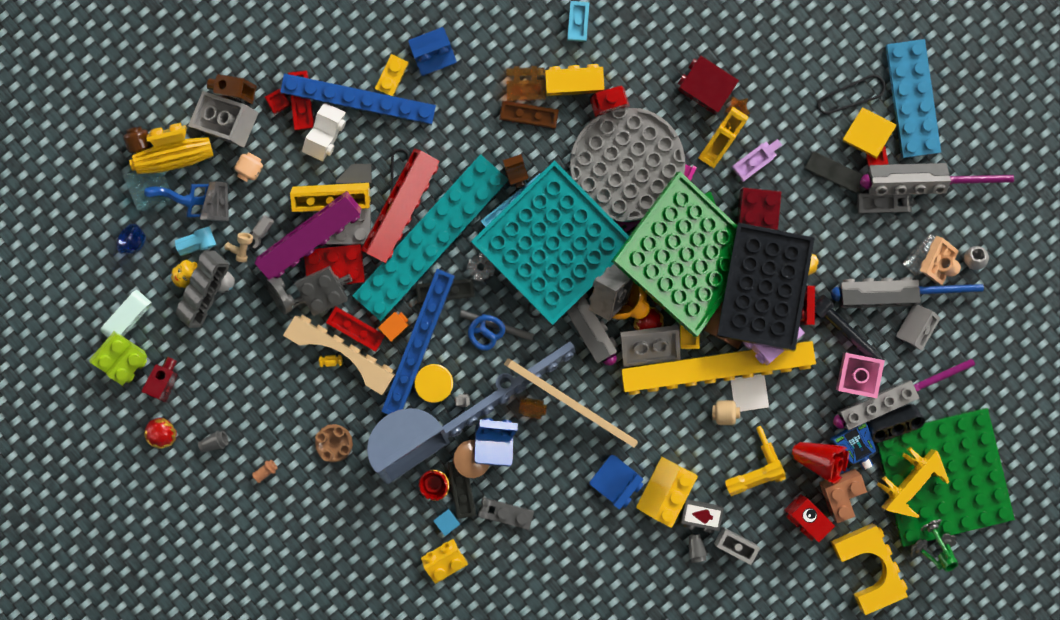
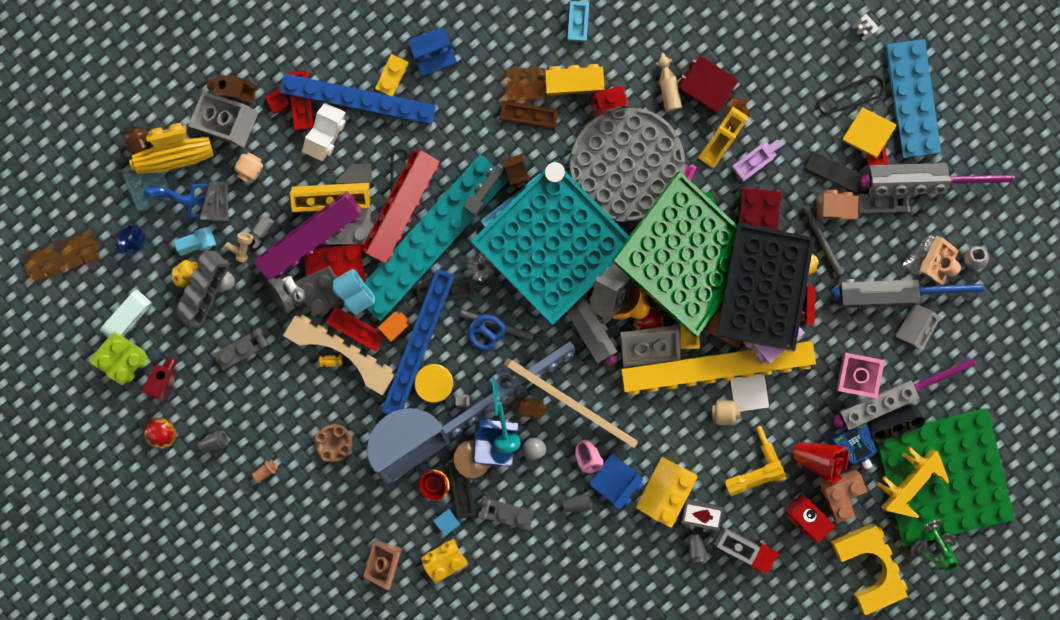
(67, 251): none -> clear orange windscreen
(241, 349): none -> dark grey plate
(296, 292): none -> arm
(353, 292): none -> medium azure brick
(382, 564): none -> nougat slope
(474, 203): none -> dark grey plate
(507, 441): none -> teal piece
(533, 449): none -> light grey piece
(554, 172): none -> white tile
(578, 504): none -> dark grey cone
(588, 457): none -> bright pink rock
(669, 85): none -> tan wheel
(764, 559): none -> red brick
(822, 240): none -> dark grey bar
(823, 309): black piece -> none
(836, 206): none -> nougat brick
(862, 29): none -> white tile

